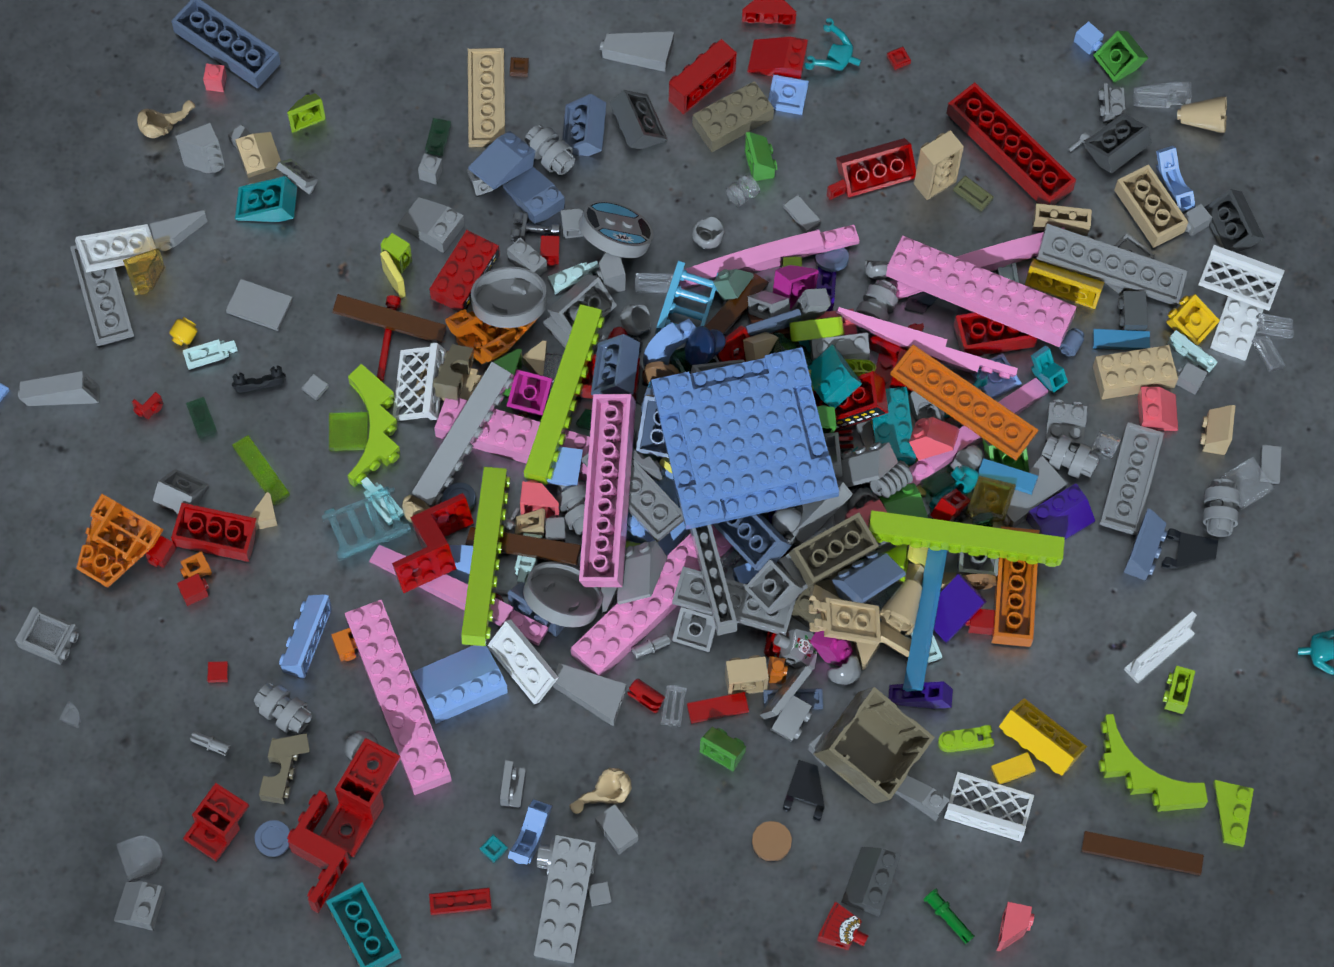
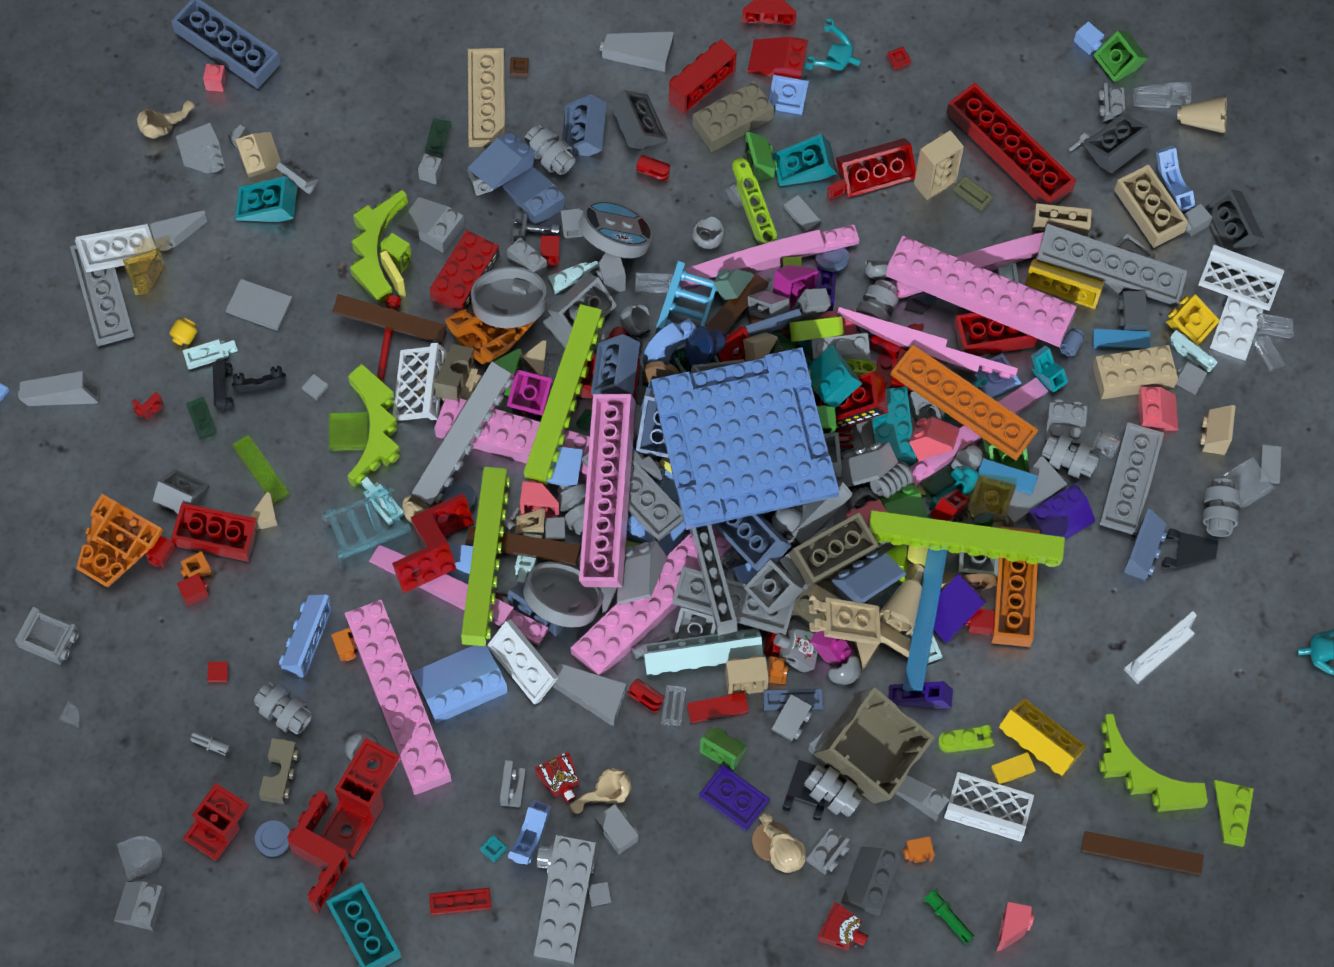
(221, 368): none -> black piece
(290, 746): dark tan sticker -> none
(306, 112): lime slope -> none
(366, 245): none -> lime arch
(559, 776): none -> torso
(653, 168): none -> red arm
(701, 651): none -> light aqua brick
(734, 797): none -> dark purple tile
(745, 173): none -> lime piece
(786, 692): light grey tile -> none
(786, 851): none -> tan hair
(805, 161): none -> teal slope
(827, 851): none -> light grey bracket
(840, 795): none -> light grey piece
(918, 850): none -> orange brick
(1179, 690): lime brick -> none

